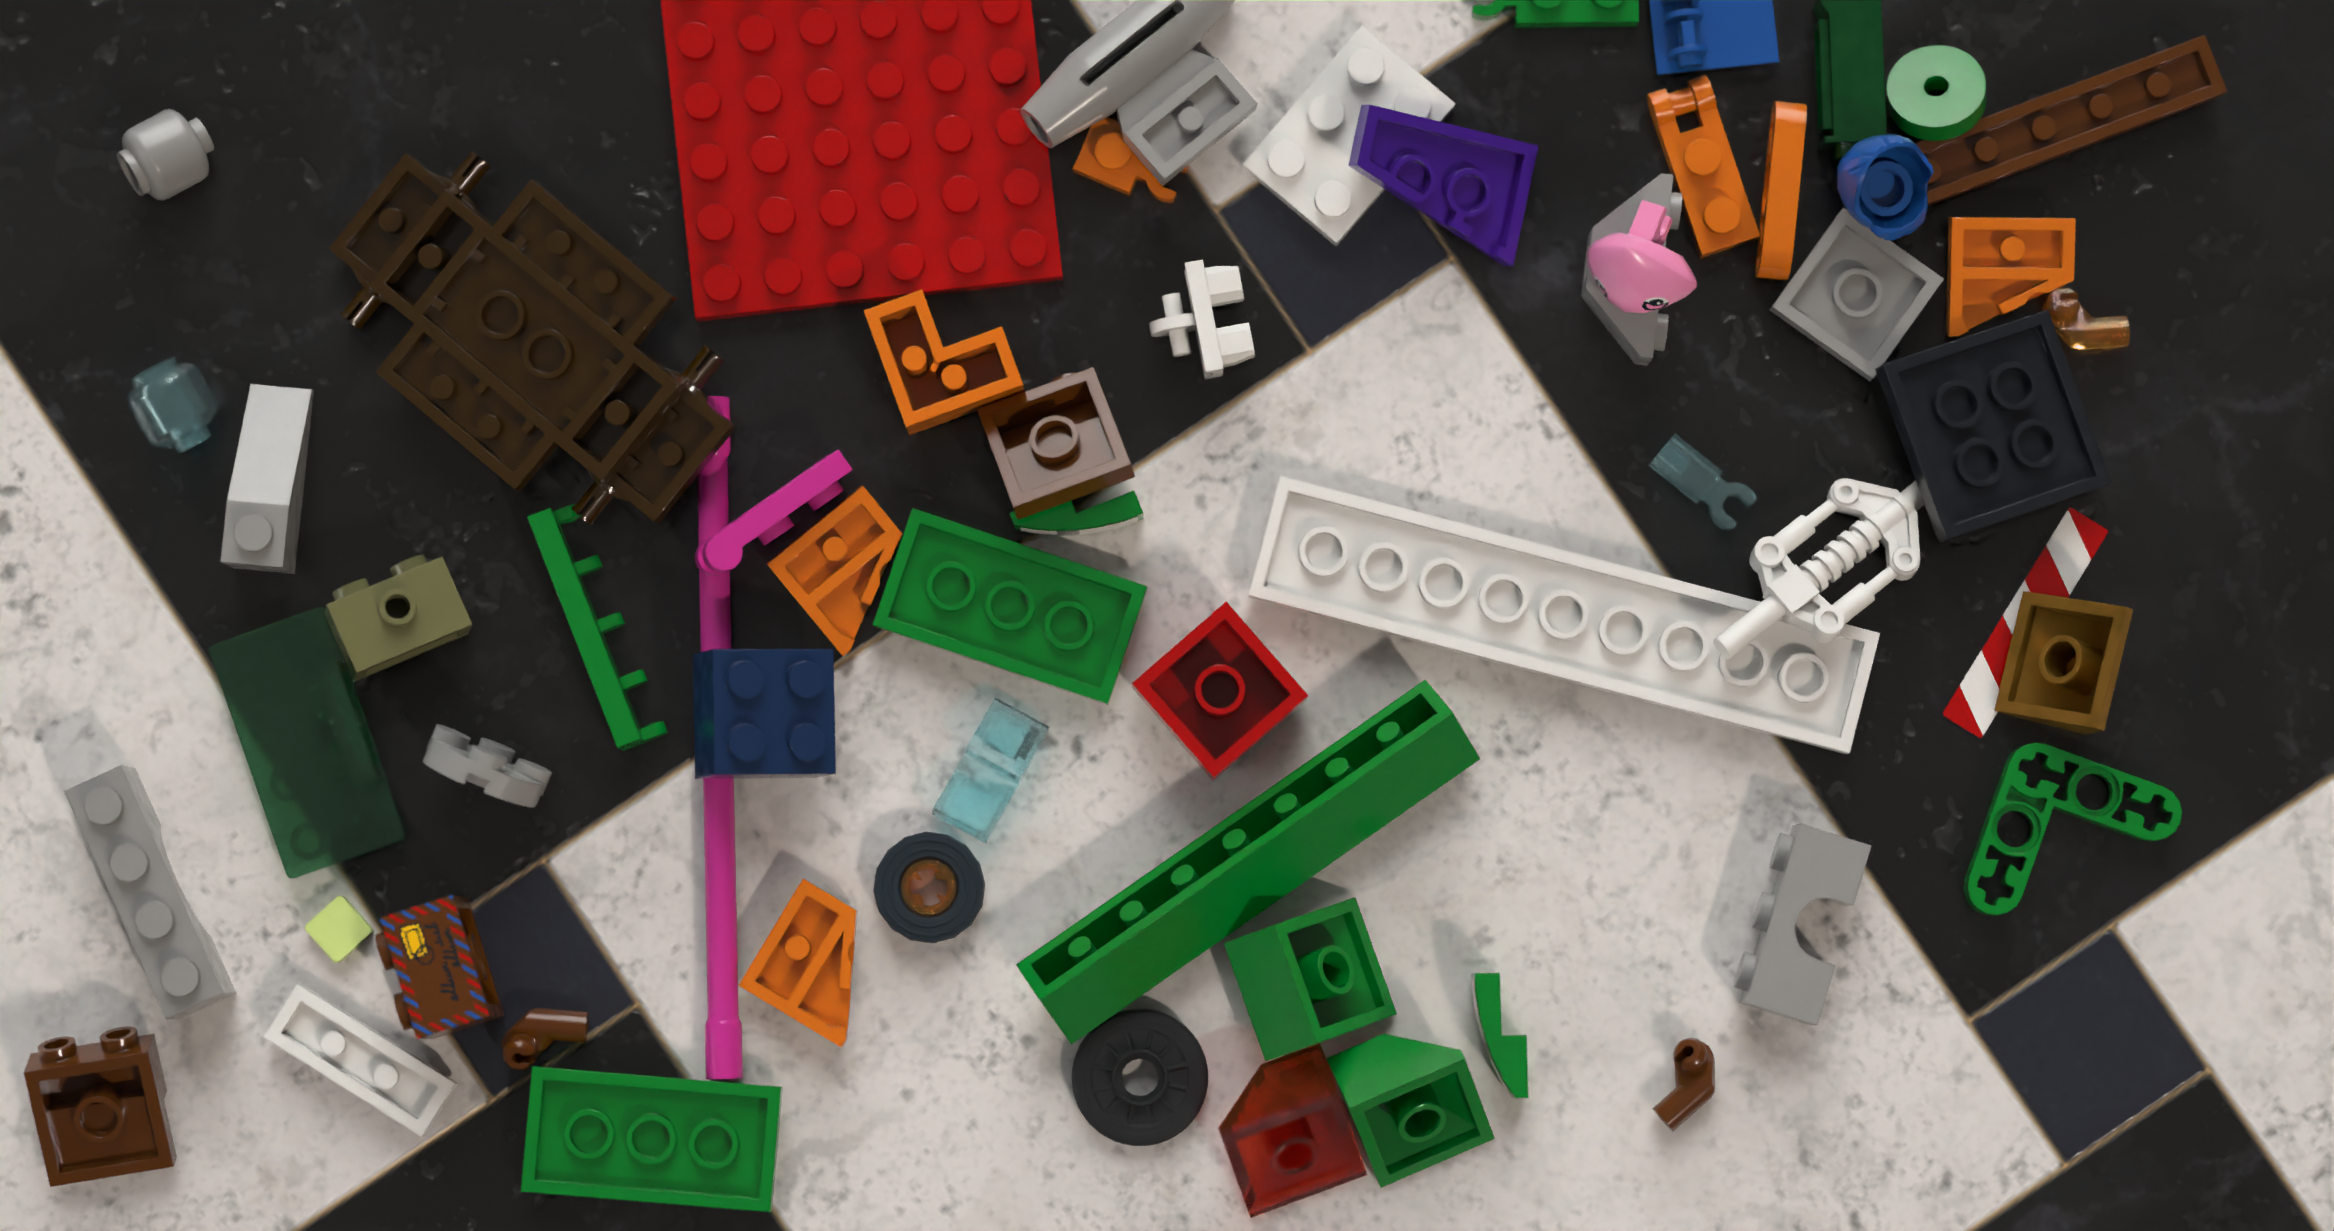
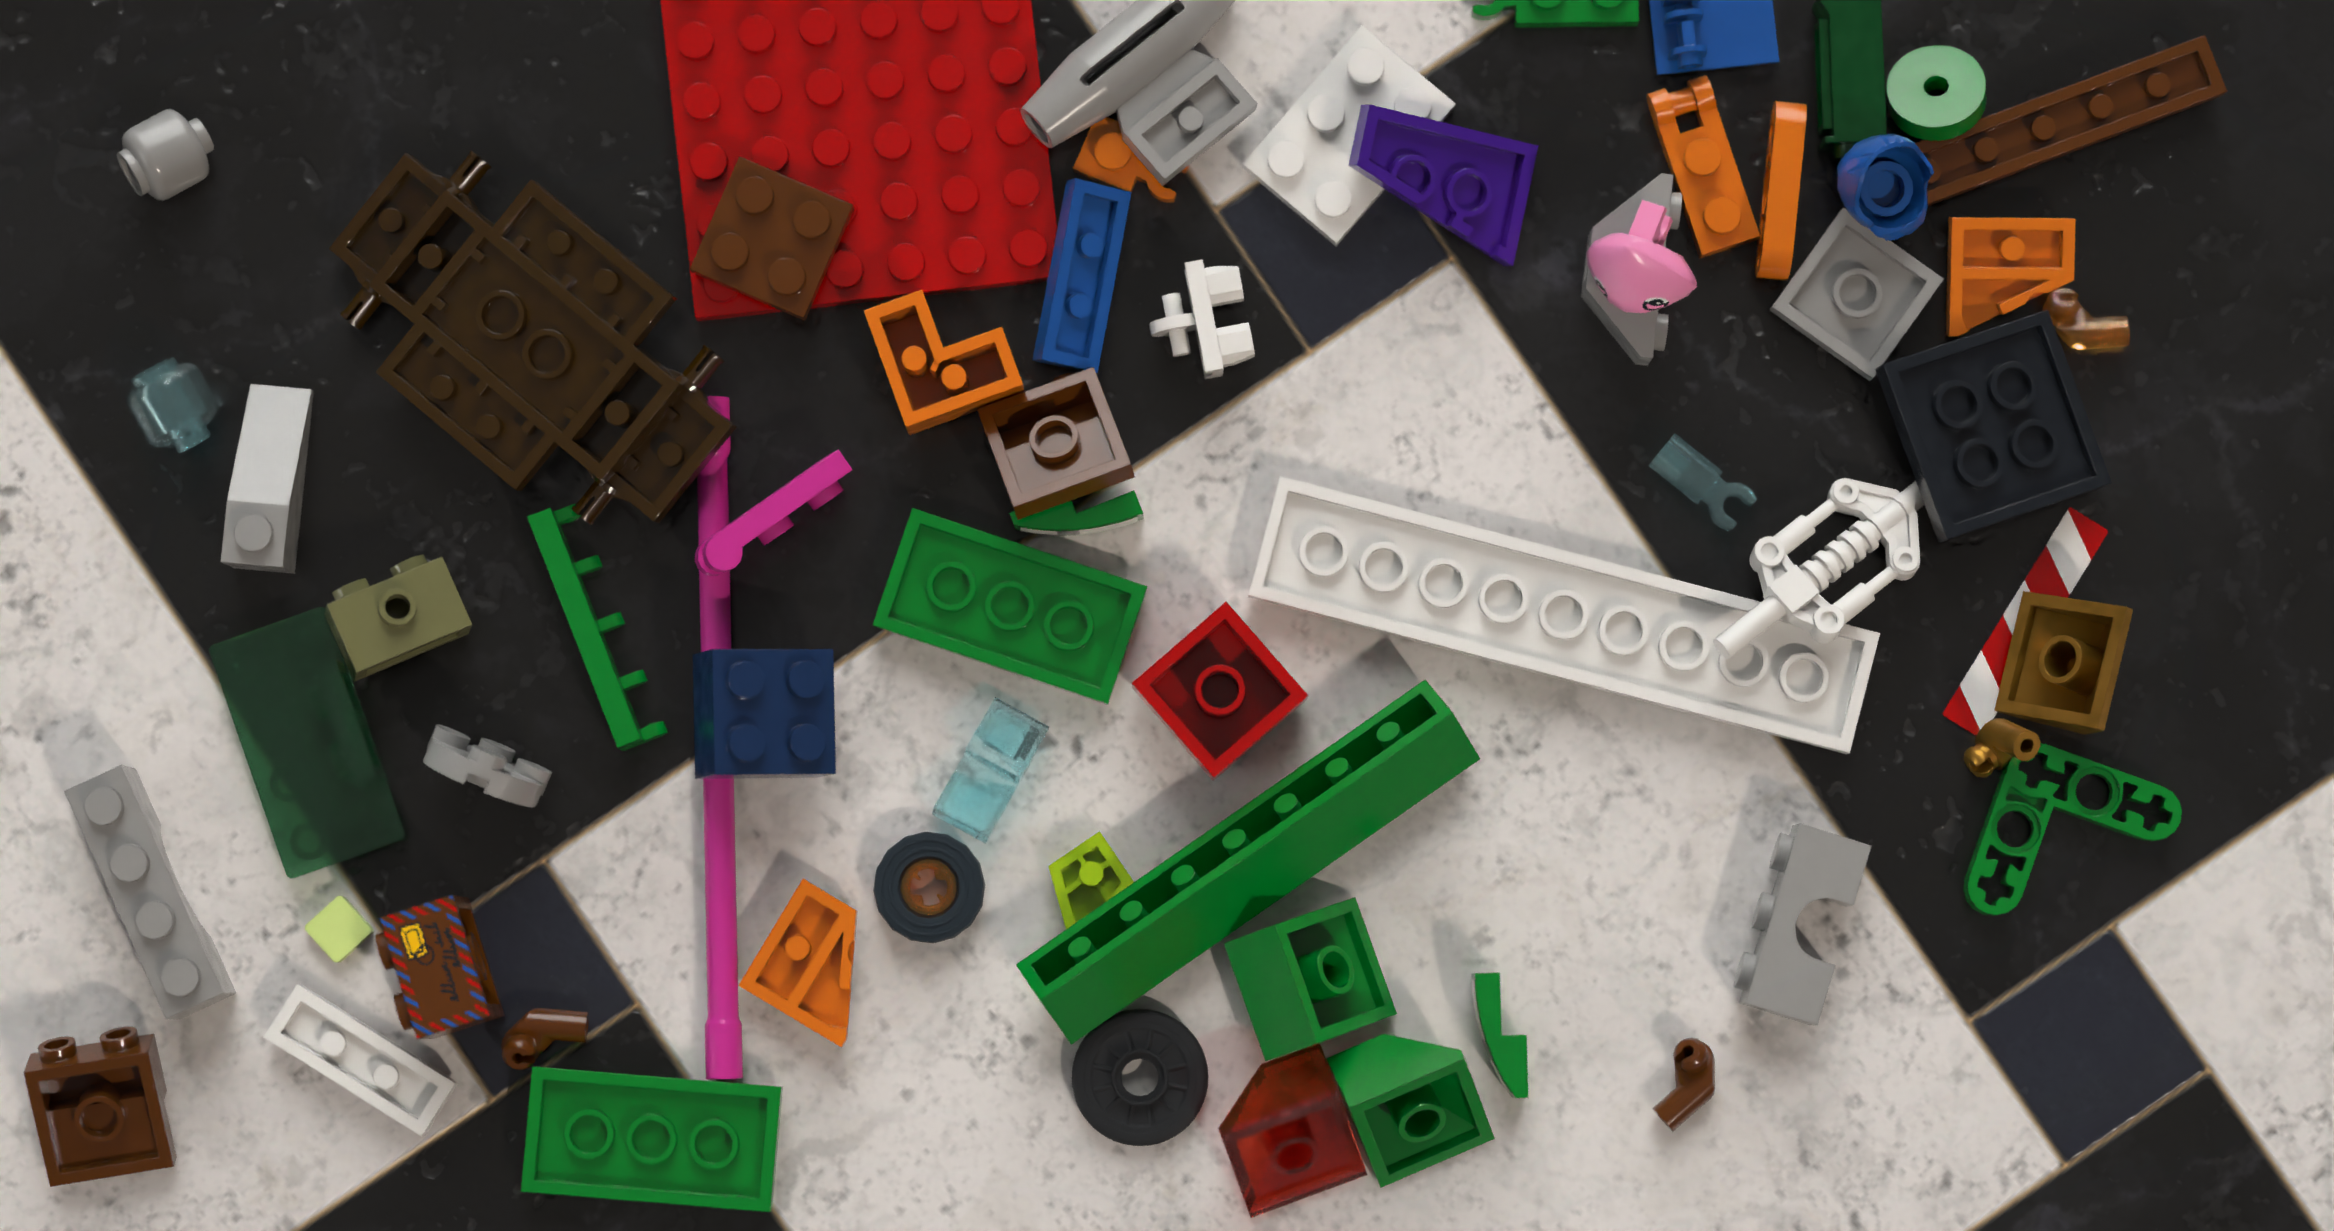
(772, 238): none -> reddish brown plate
(839, 565): orange wing -> none
(1082, 275): none -> blue plate
(1087, 878): none -> lime piece
(1997, 744): none -> pearl gold arm

